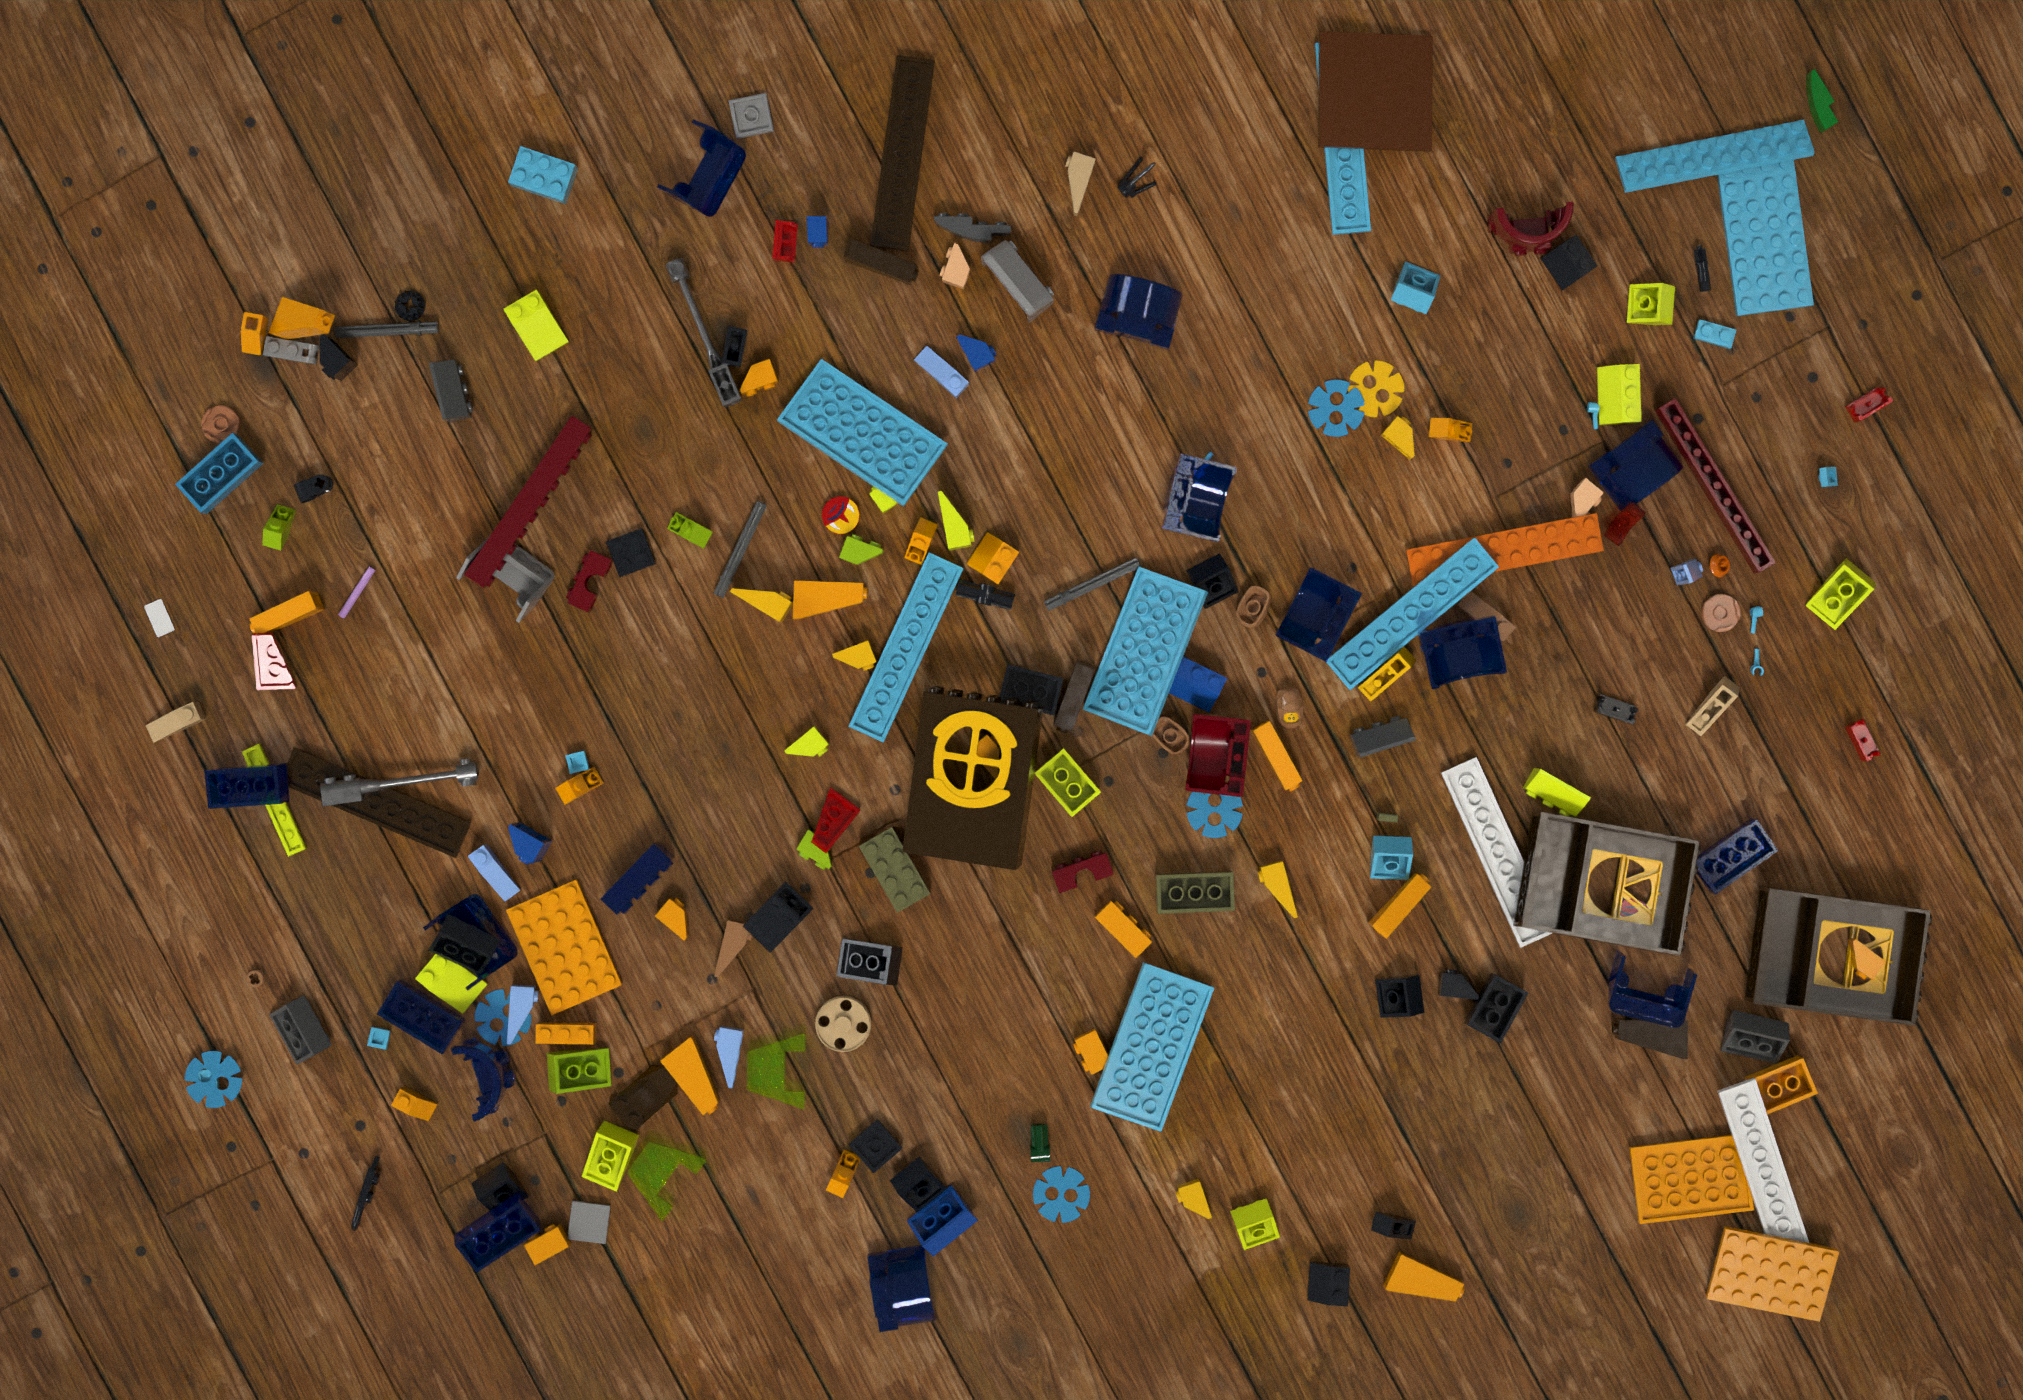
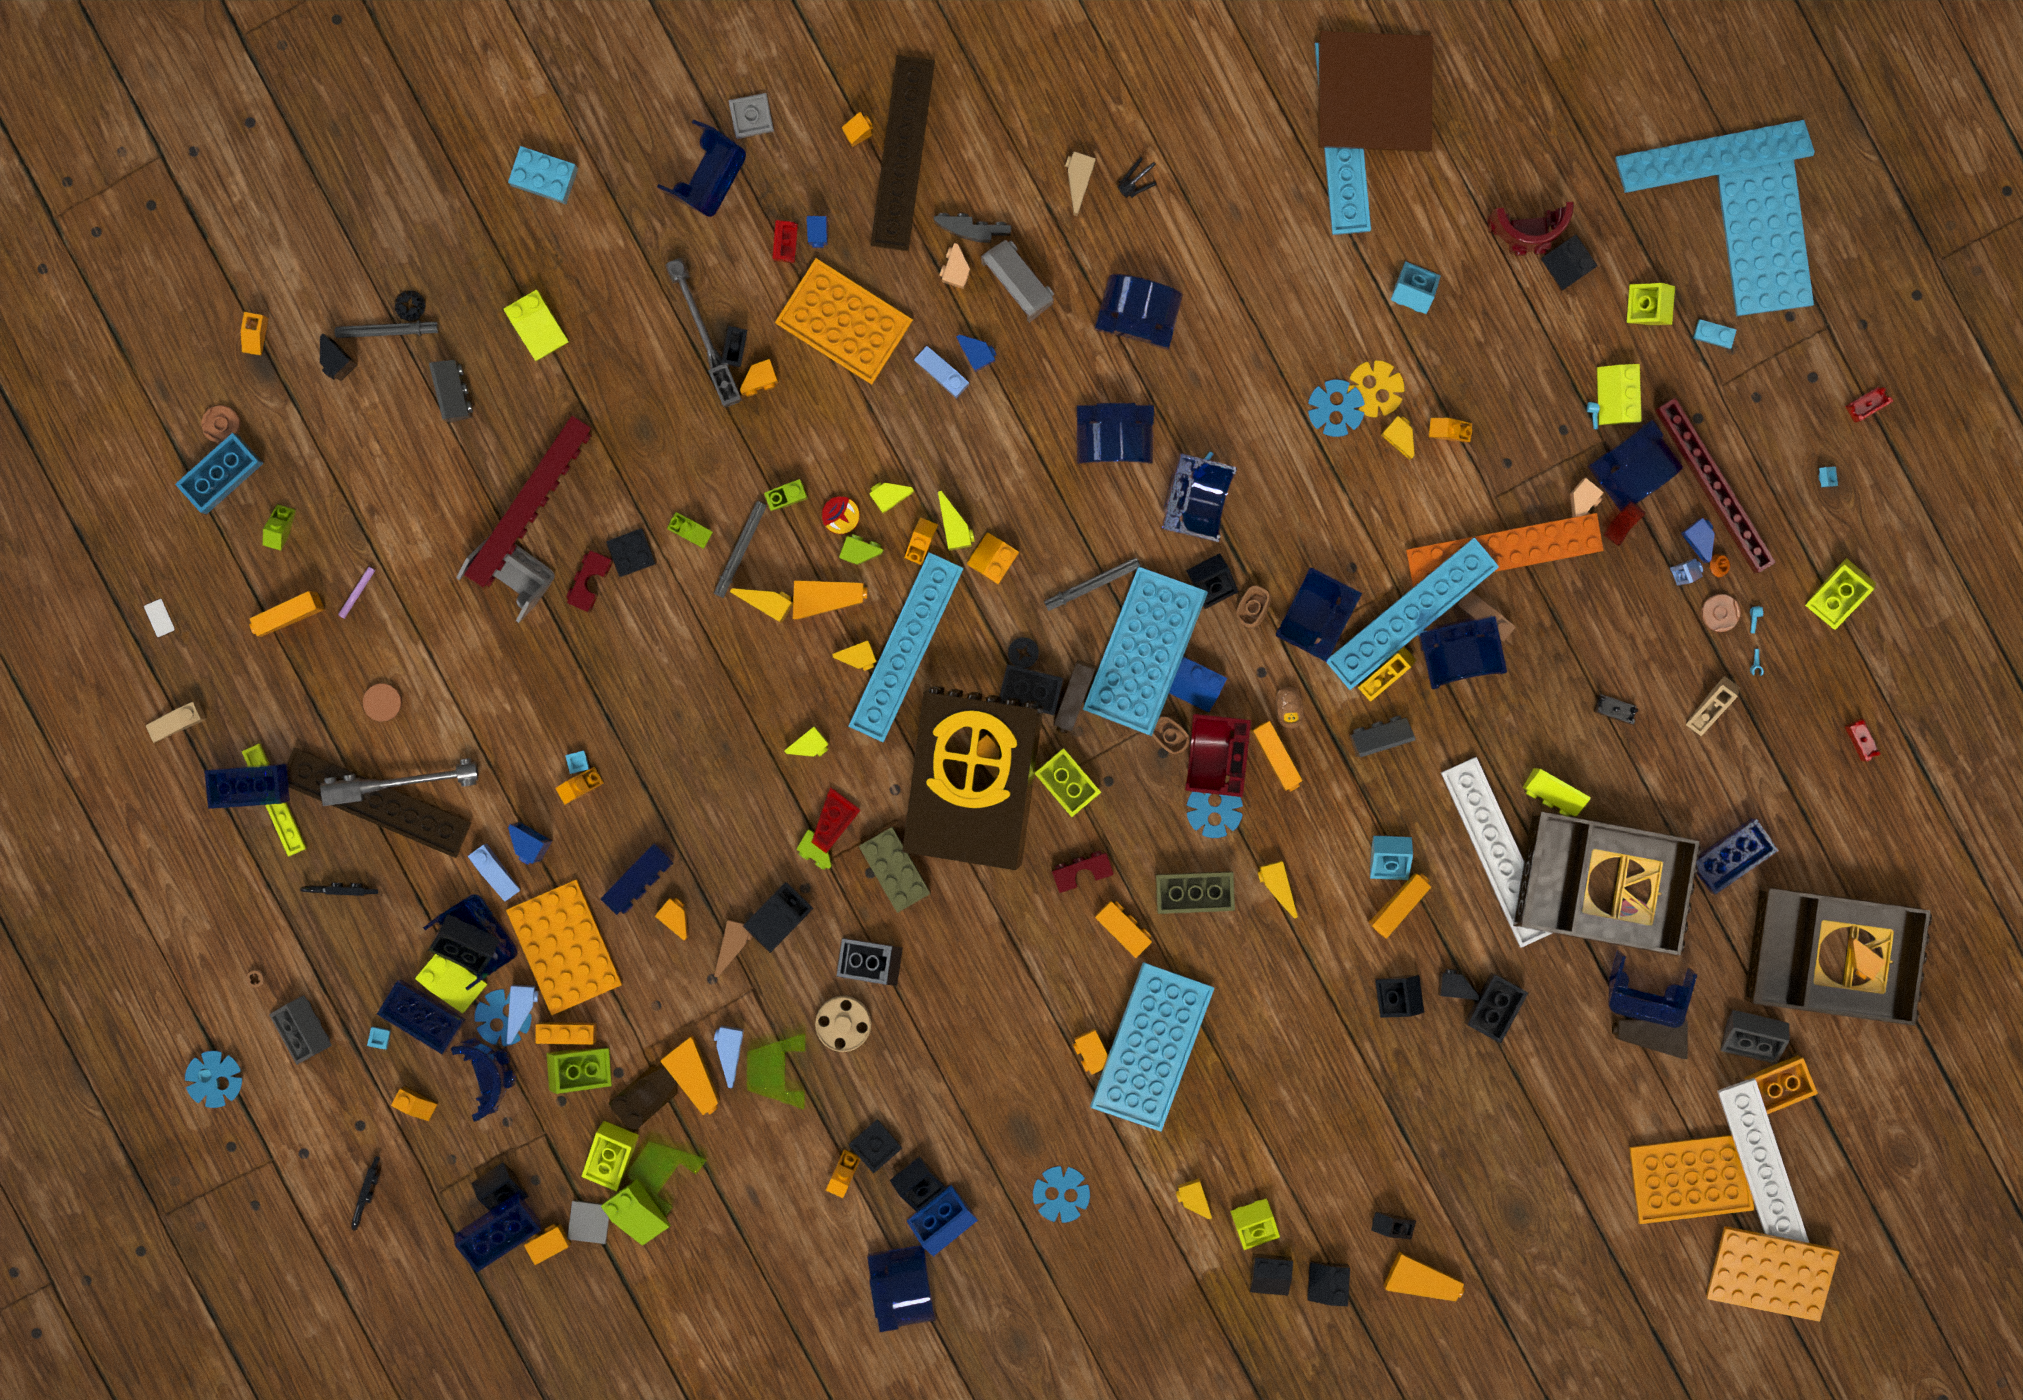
(269, 664): wing -> none
(290, 350): light grey plate -> none
(299, 320): light orange slope -> none
(310, 488): black piece -> none
(338, 889): none -> black plate
(382, 702): none -> nougat tile
(636, 1213): none -> lime slope
(786, 495): none -> lime slope
(843, 321): none -> light orange plate
(857, 129): none -> light orange slope
(862, 432): medium azure plate -> none
(880, 262): dark brown slope -> none
(985, 594): black piece -> none
(1032, 649): none -> black gear
(1040, 1148): dark green piece -> none
(1115, 433): none -> clear blue piece
(1271, 1274): none -> black slope
(1387, 817): olive tile -> none
(1700, 538): none -> blue slope
(1702, 269): black piece -> none
(1819, 102): green slope -> none

